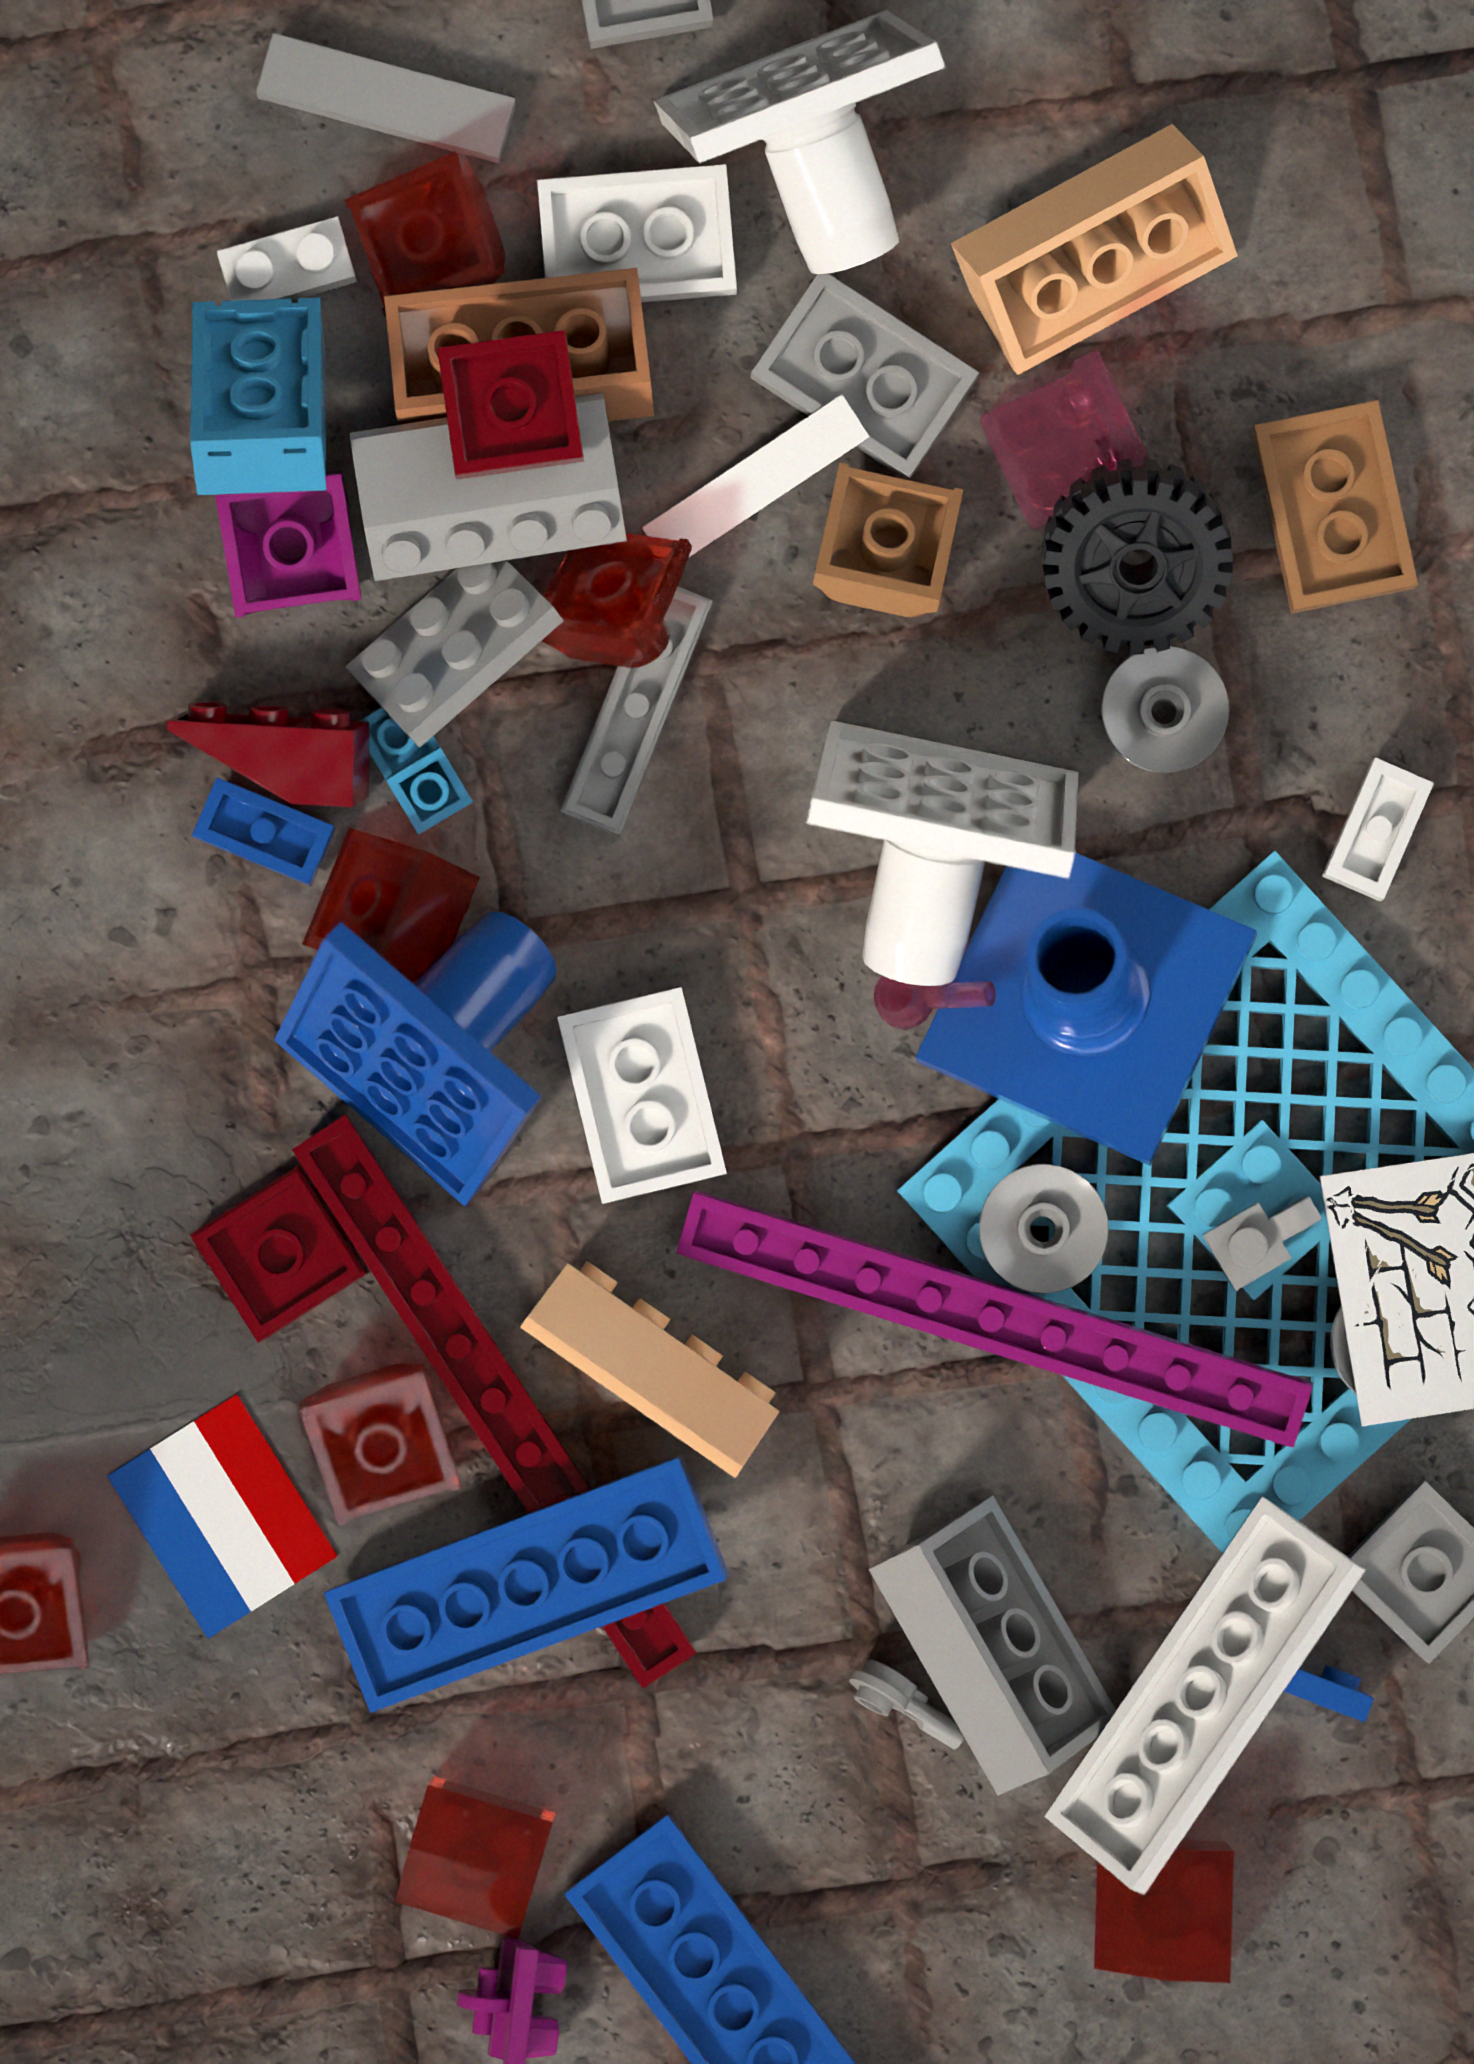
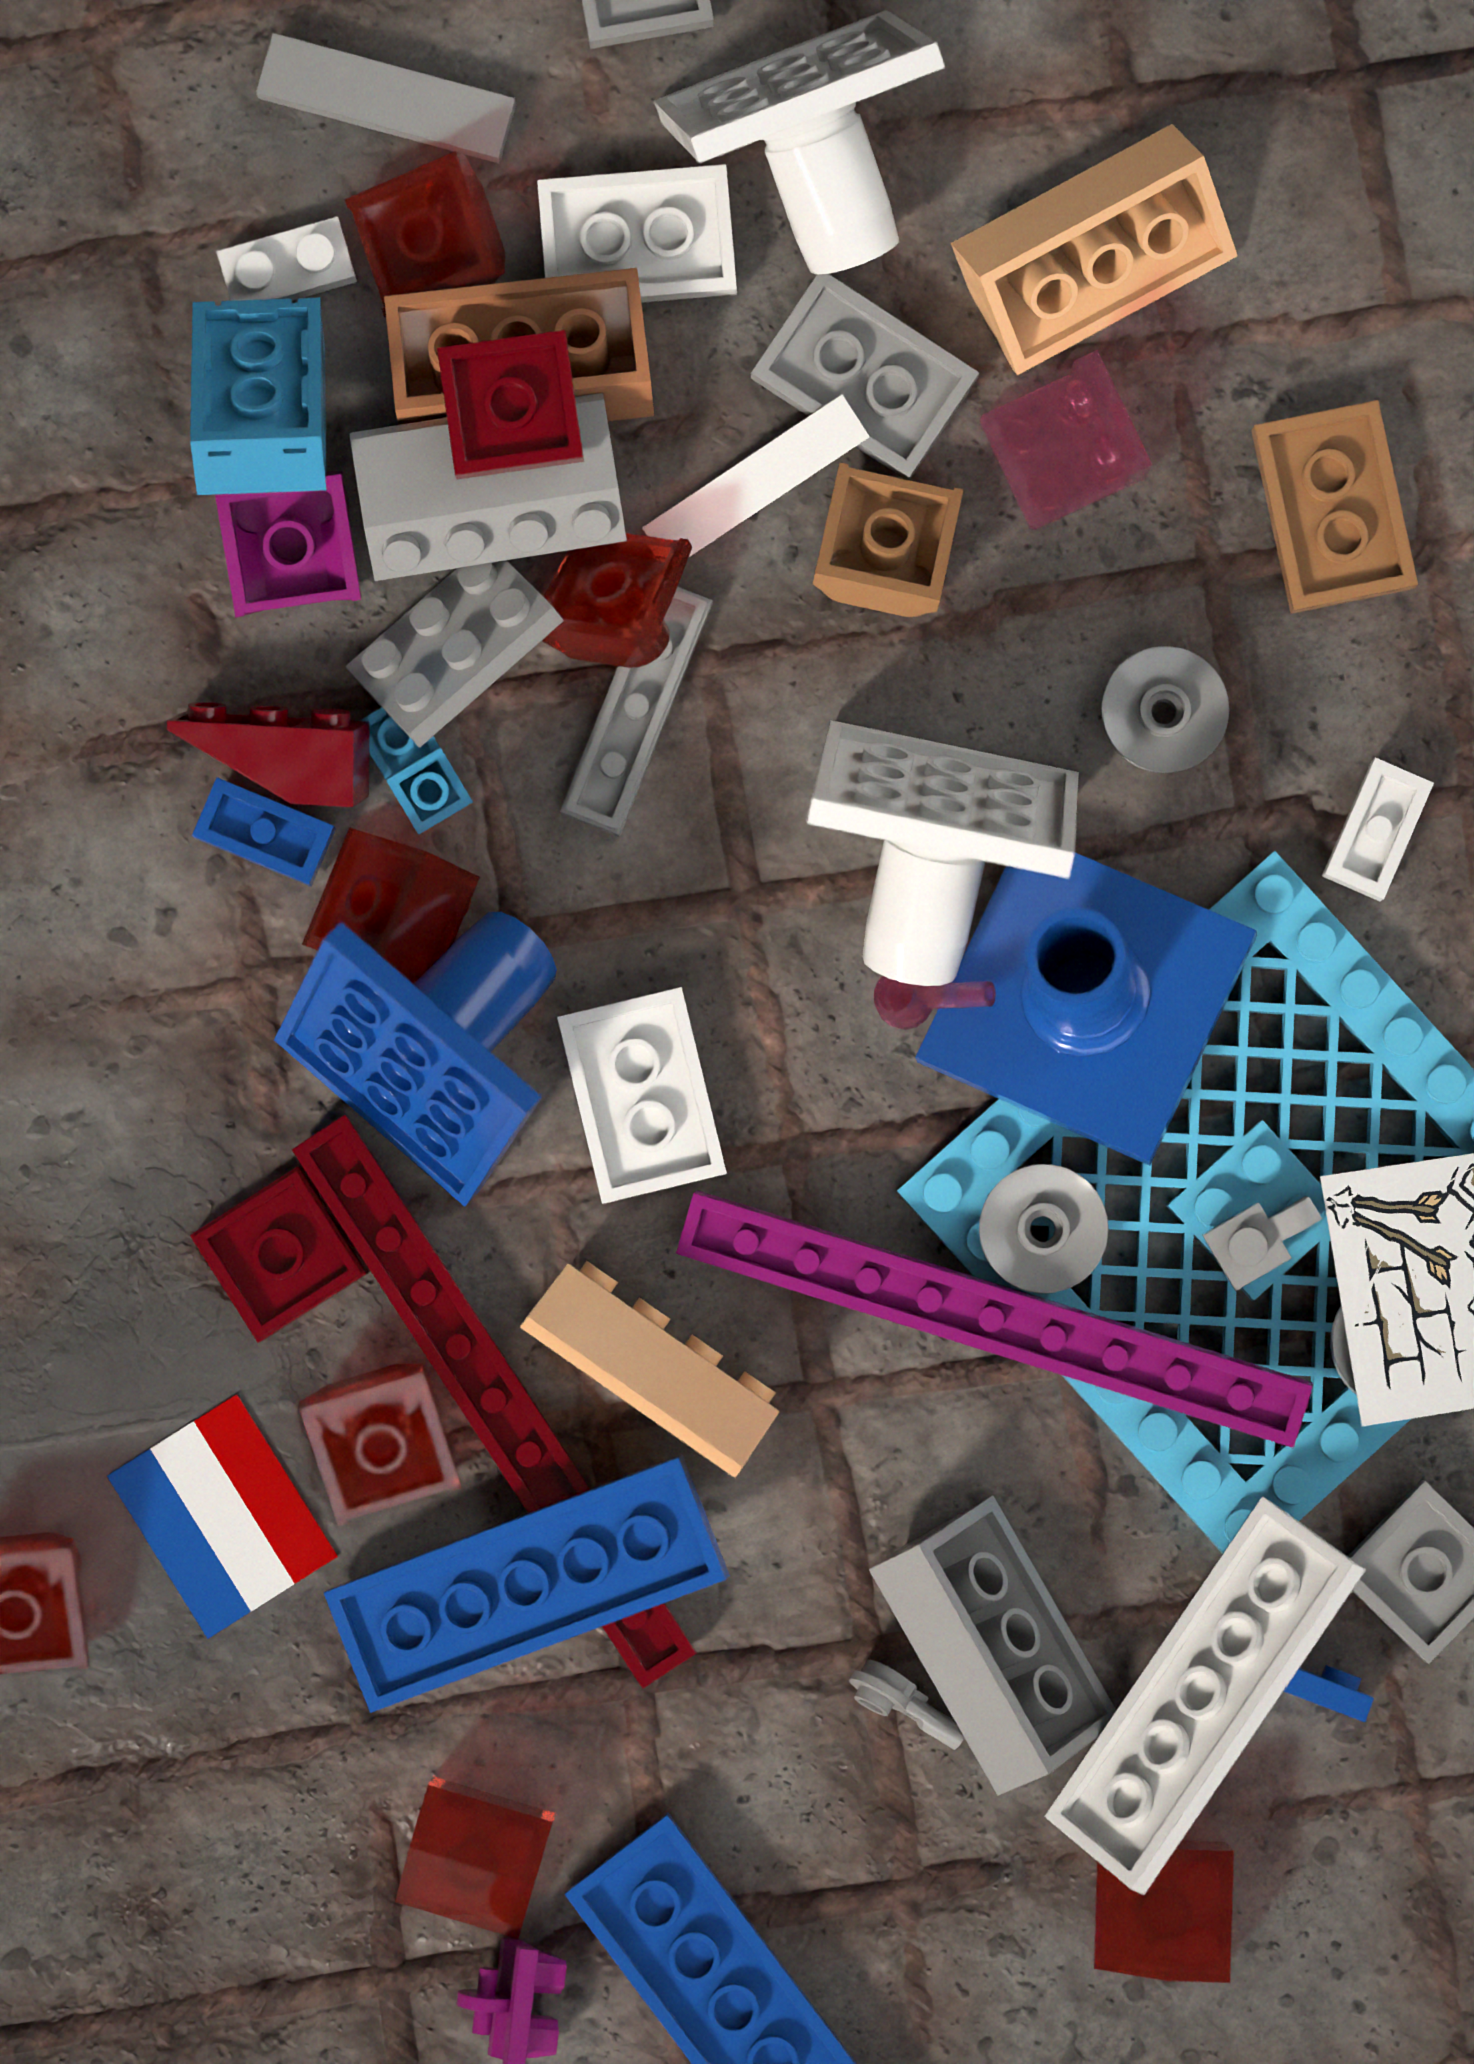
(1127, 513): black wheel -> none

